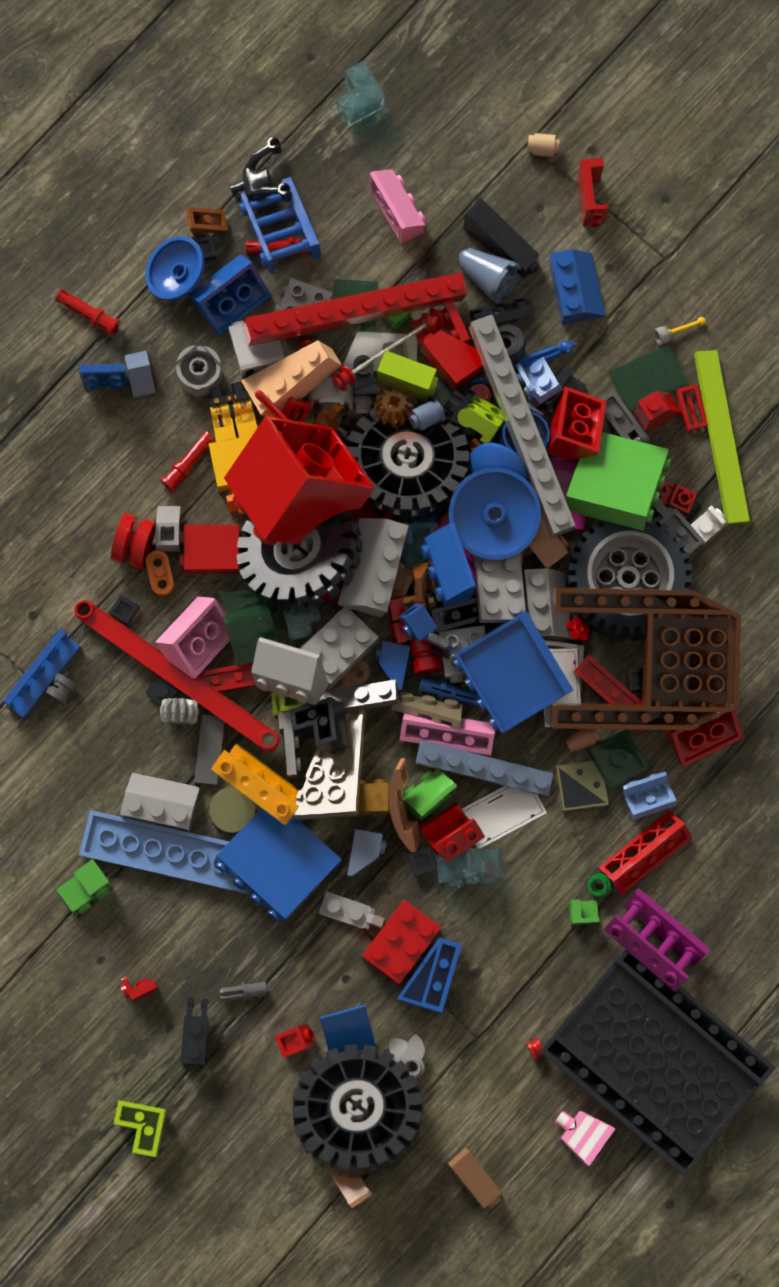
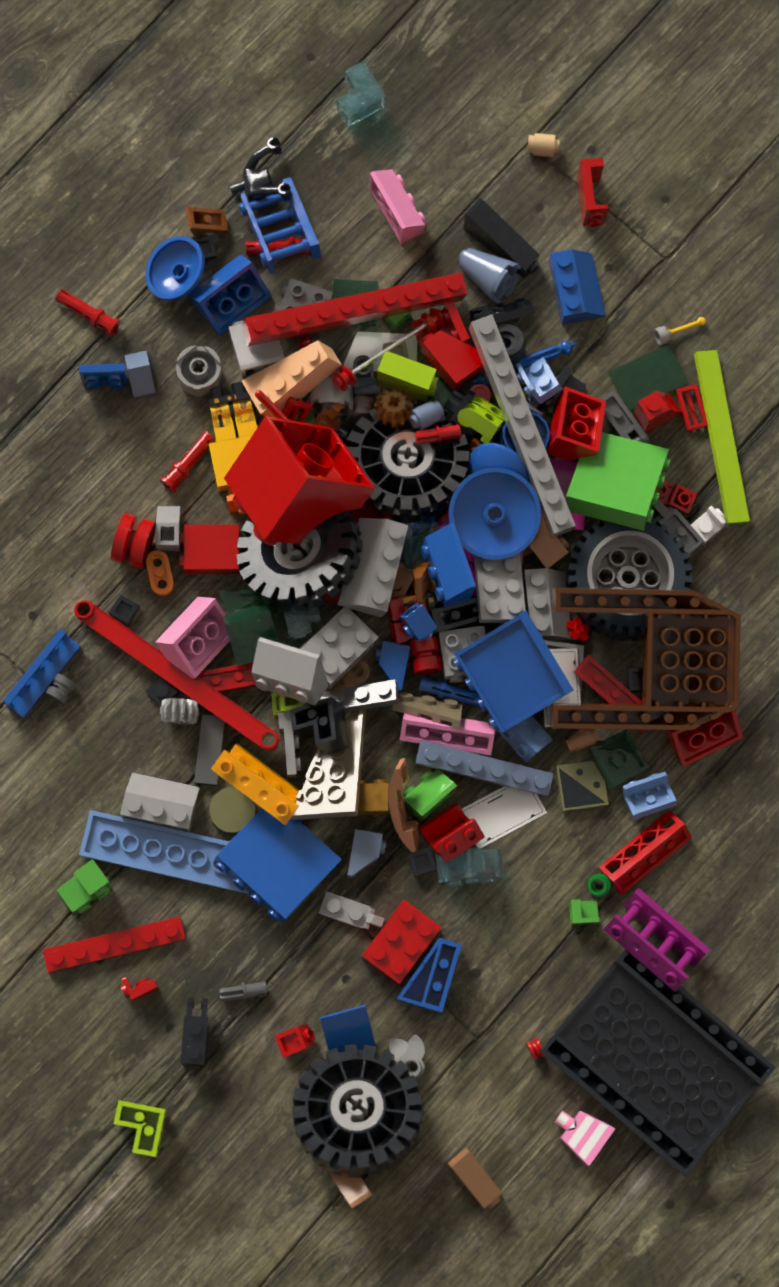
(114, 944): none -> red plate
(438, 434): none -> red axle
(439, 645): black tile -> none
(527, 738): none -> medium blue bracket

